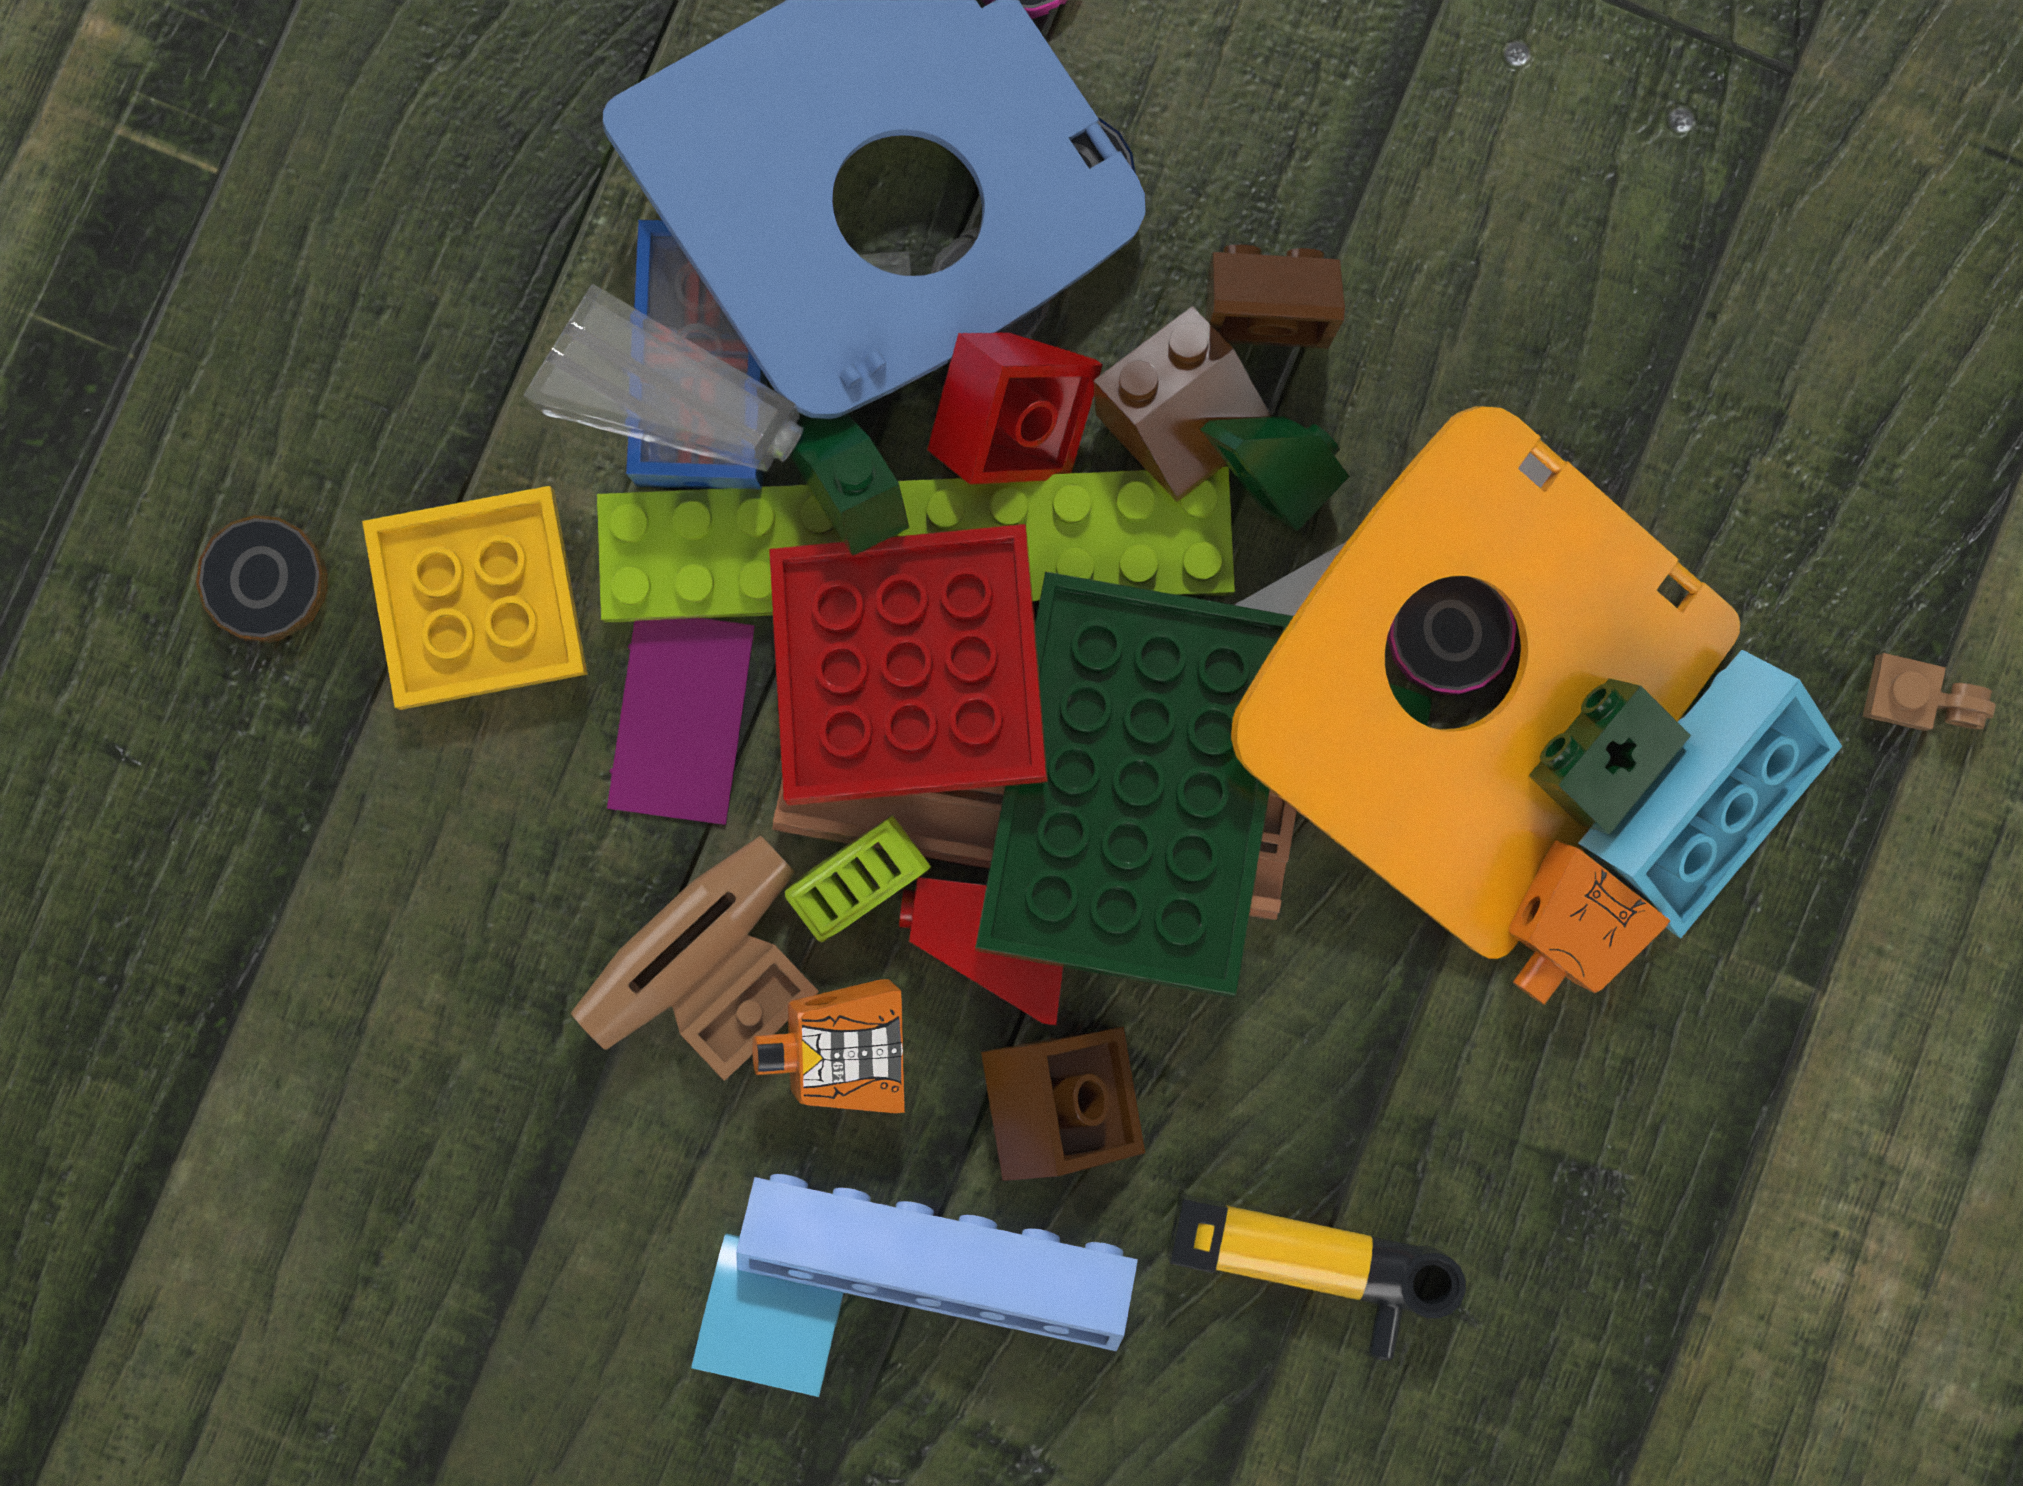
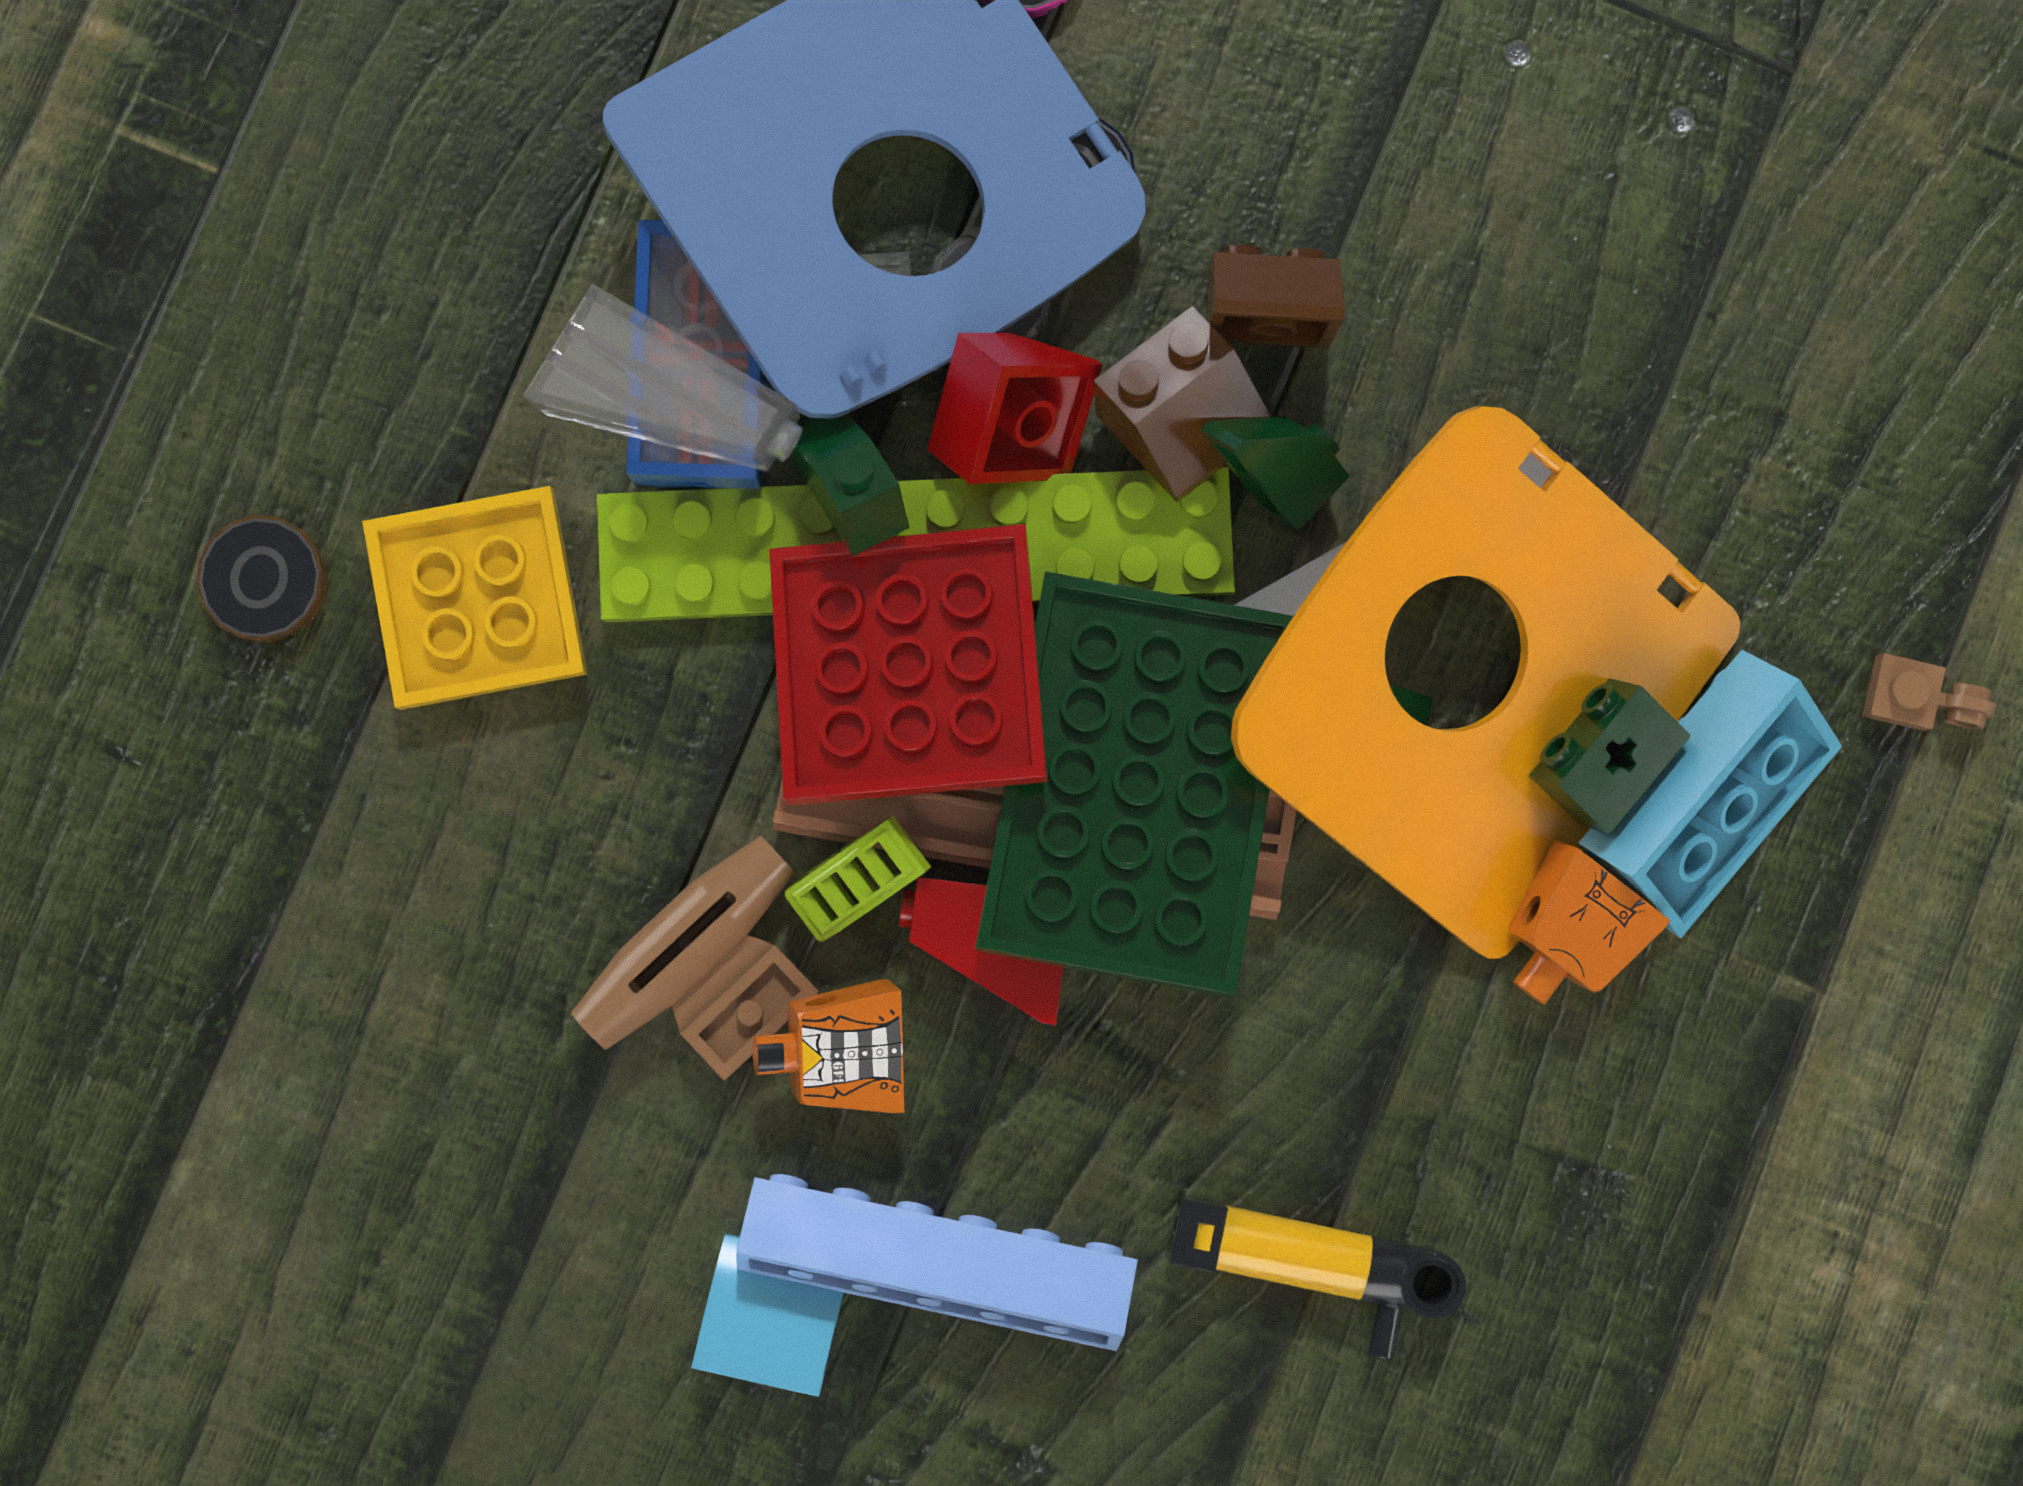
(681, 718): magenta window -> none
(1063, 1104): reddish brown slope -> none
(1453, 635): black tile -> none

